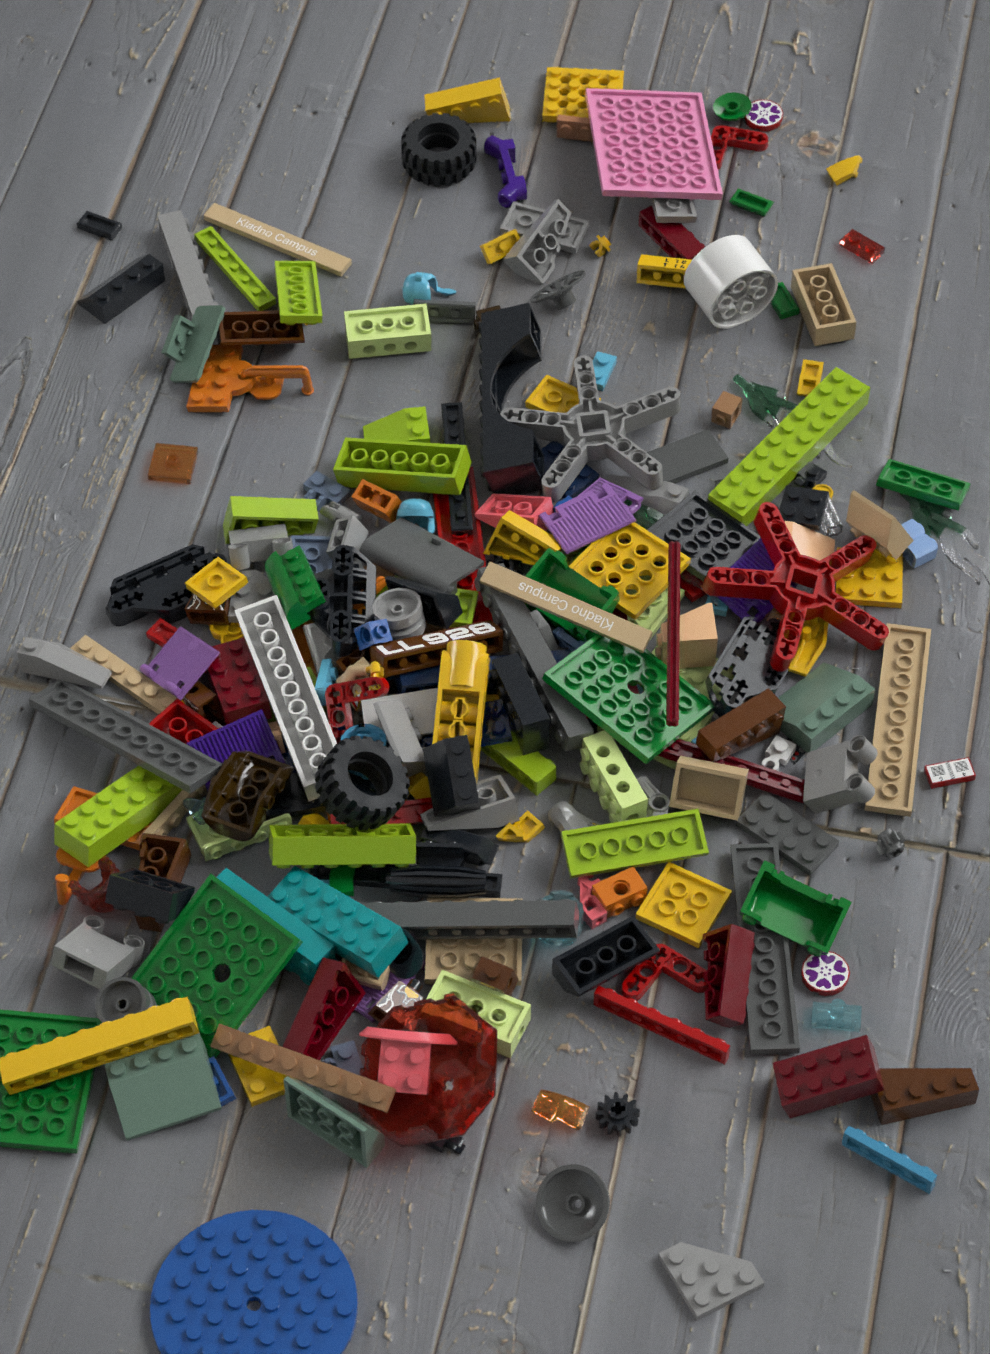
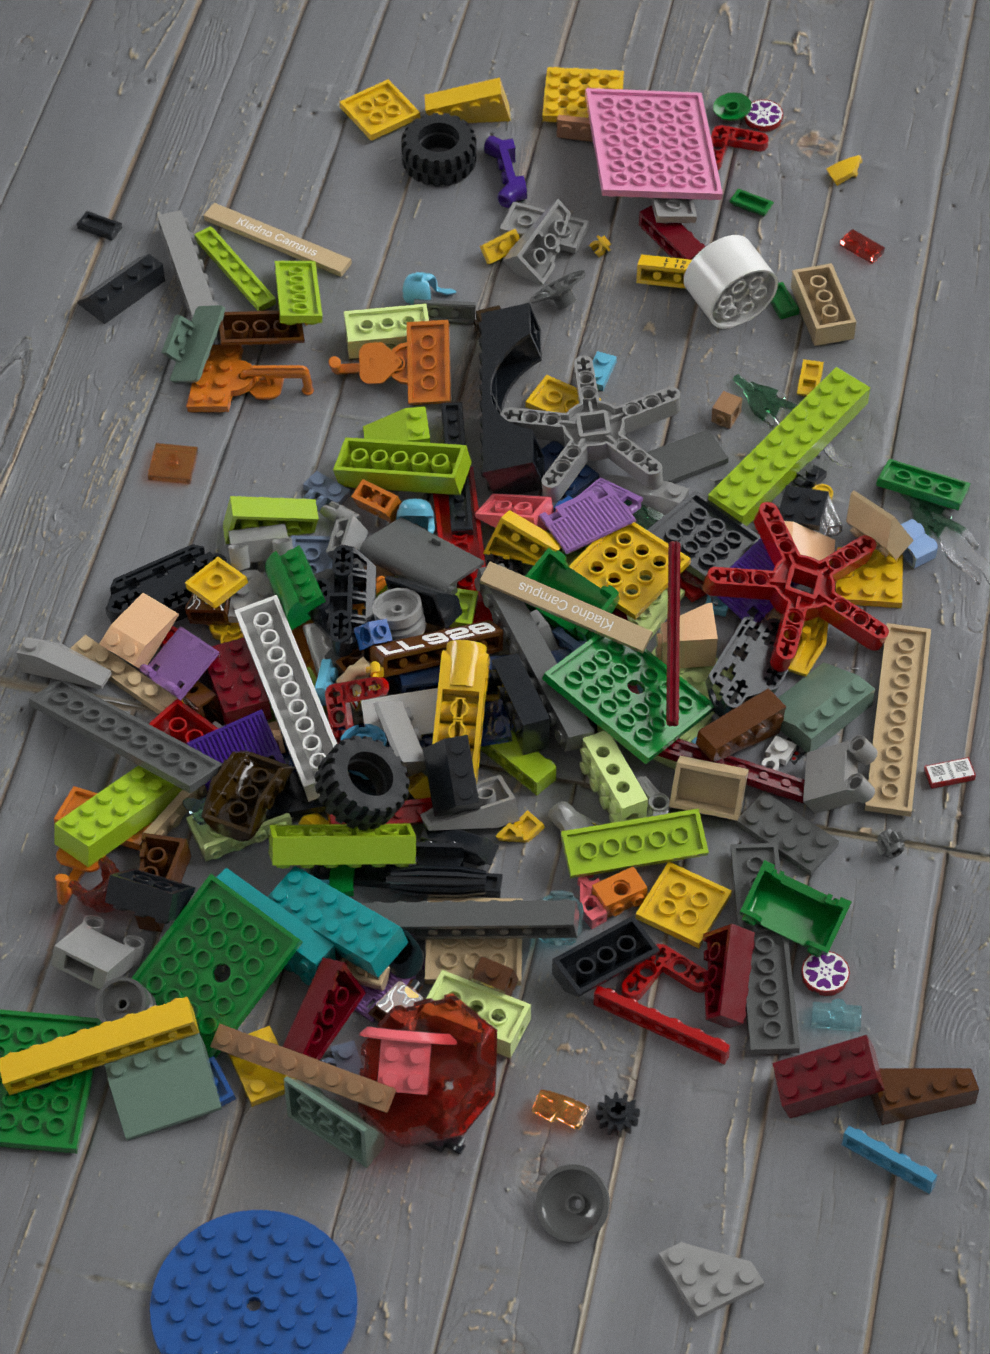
(139, 630): none -> light nougat slope
(379, 109): none -> yellow plate
(423, 366): none -> orange plate

